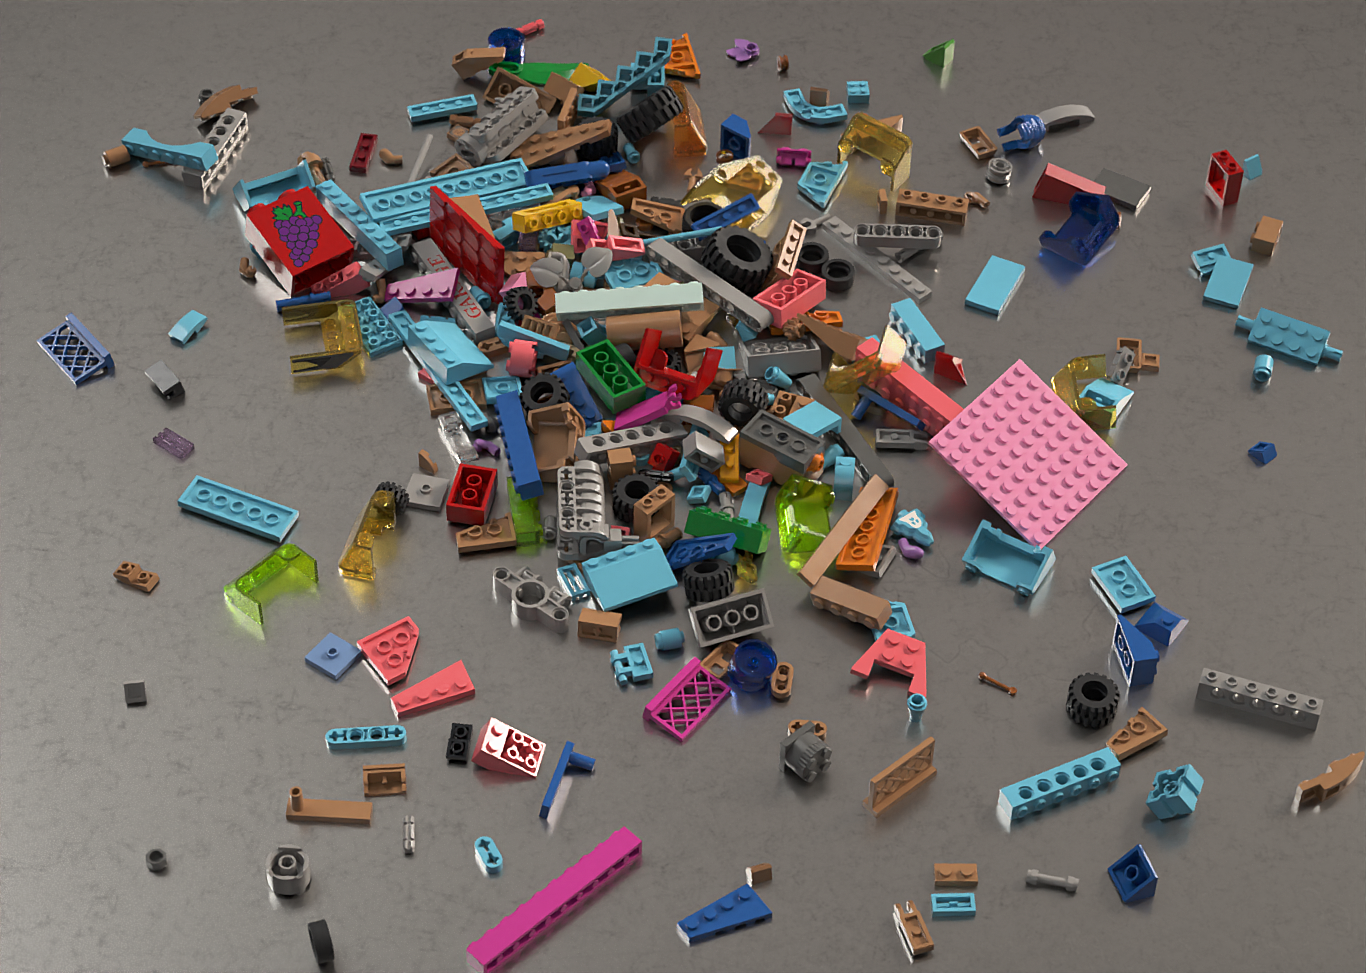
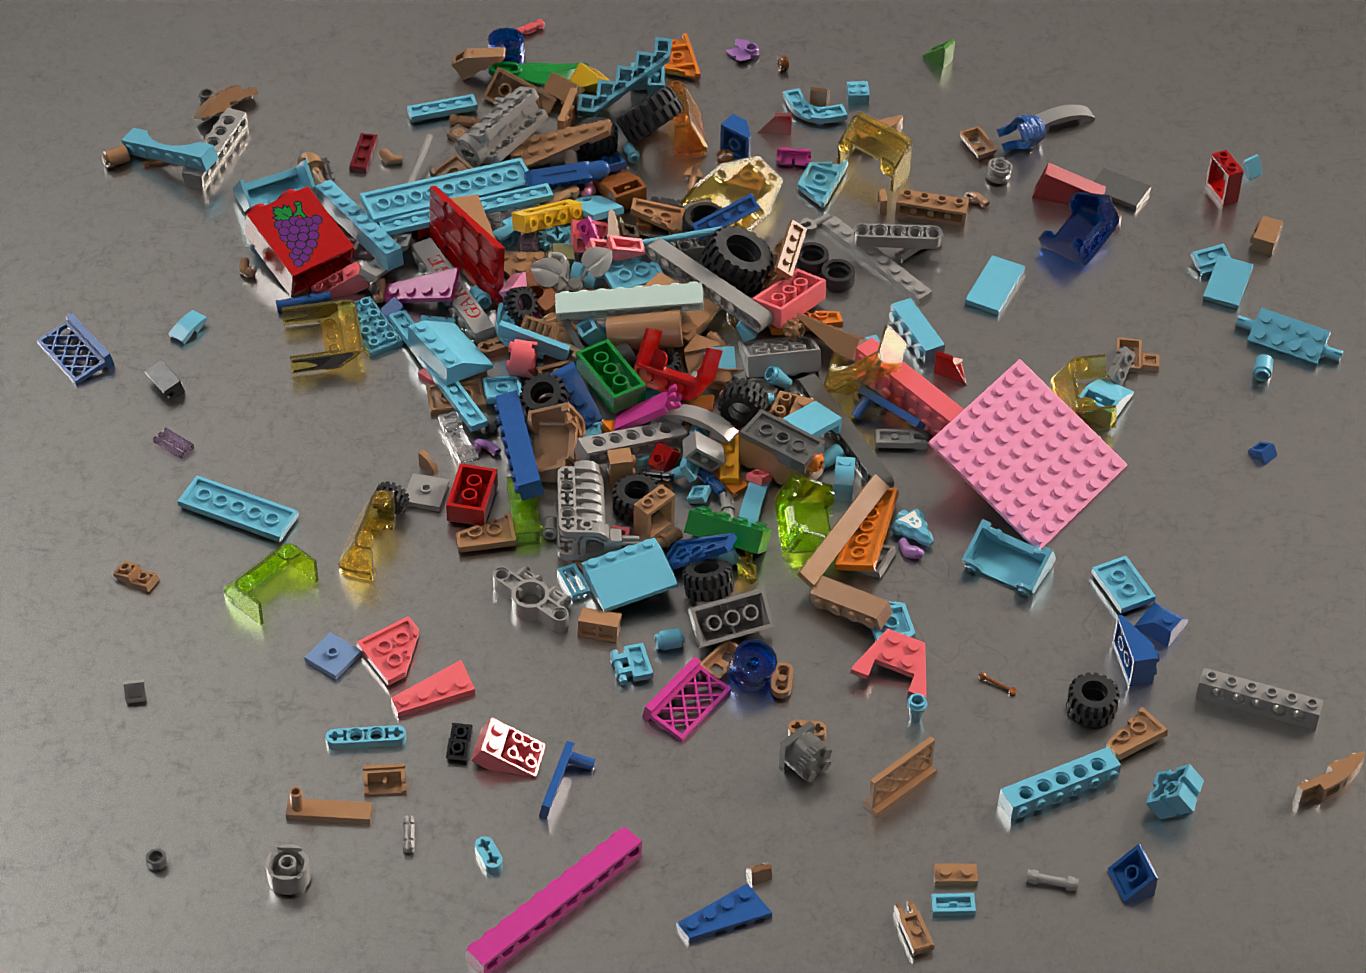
(321, 941): black tyre -> none

